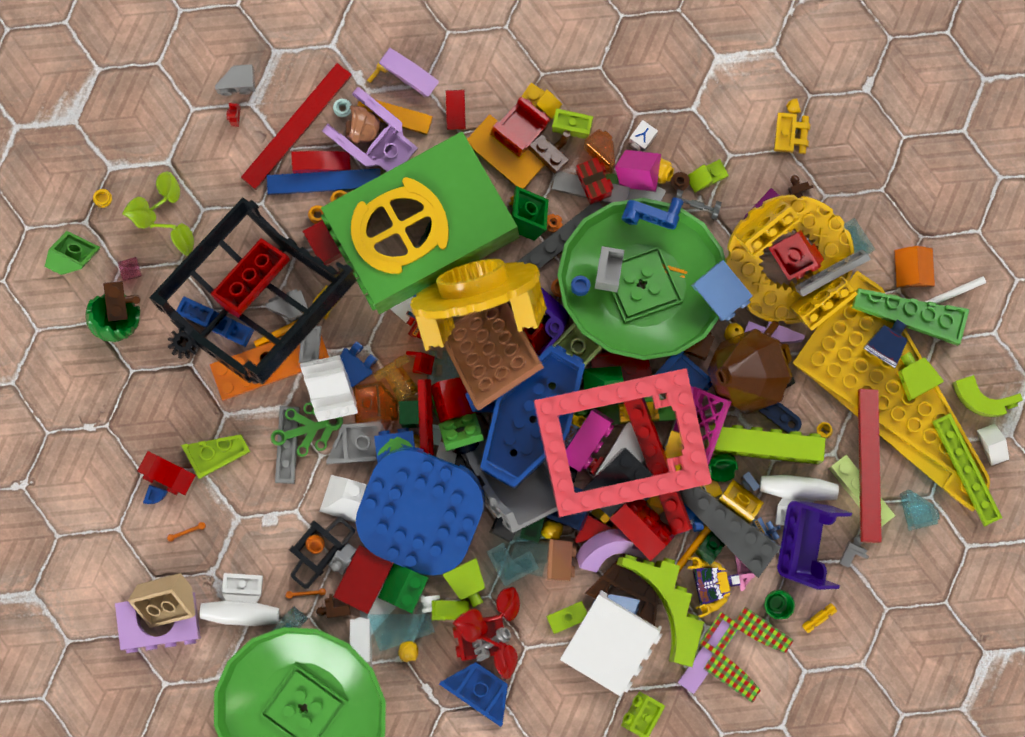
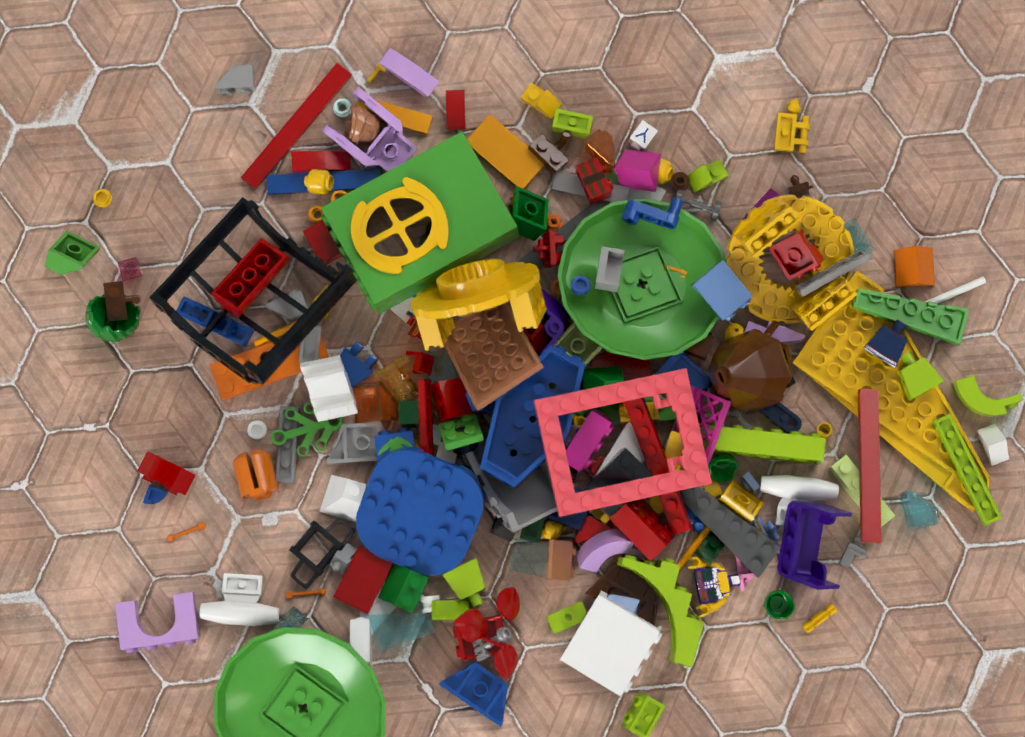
(143, 216): lime plant -> none
(163, 600): tan slope -> none
(178, 348): black gear -> none
(215, 454): lime wing -> none
(233, 114): red plate -> none
(257, 430): none -> white tile
(264, 473): none -> orange cylinder
(315, 544): orange plate -> none
(319, 181): none -> yellow head
(332, 611): reddish brown piece -> none
(408, 651): yellow piece -> none
(509, 569): clear light blue brick -> none
(520, 126): panel -> none
(547, 249): none -> red hips
(696, 674): lavender tile -> none
(728, 671): piece -> none

